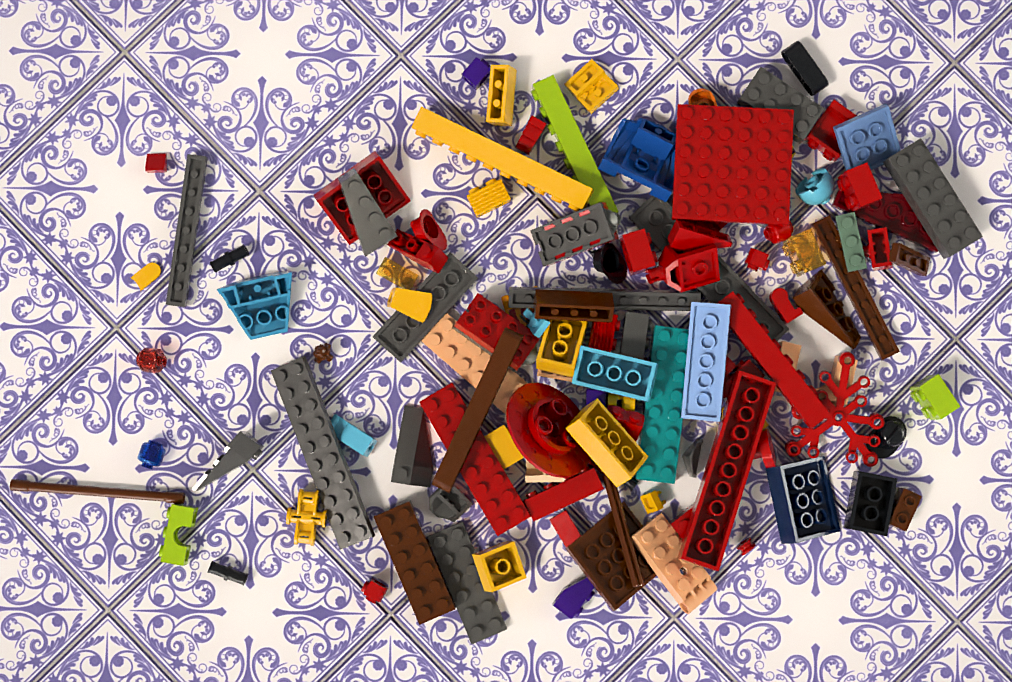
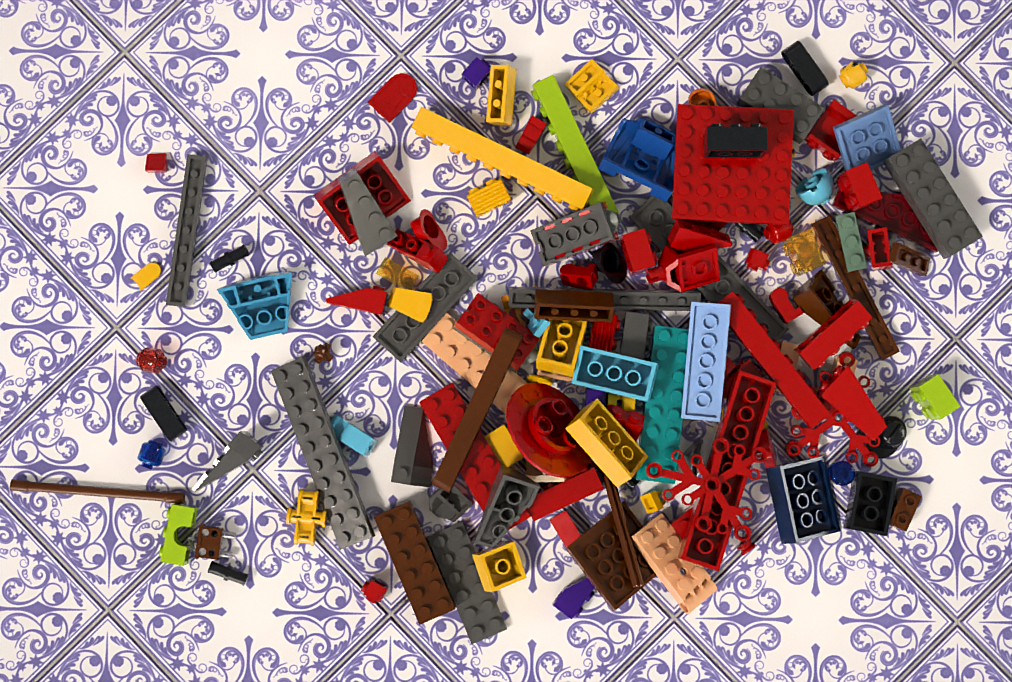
(163, 413): none -> black beam
(207, 541): none -> reddish brown piece
(364, 300): none -> red slope
(394, 96): none -> red window
(508, 499): none -> dark grey wedge
(539, 379): none -> yellow piece
(579, 276): none -> red leg
(735, 141): none -> black brick
(738, 467): none -> red plant
(750, 230): none -> black pin
(833, 334): none -> red brick
(841, 473): none -> clear blue head
(851, 400): none -> red slope
(853, 74): none -> yellow head

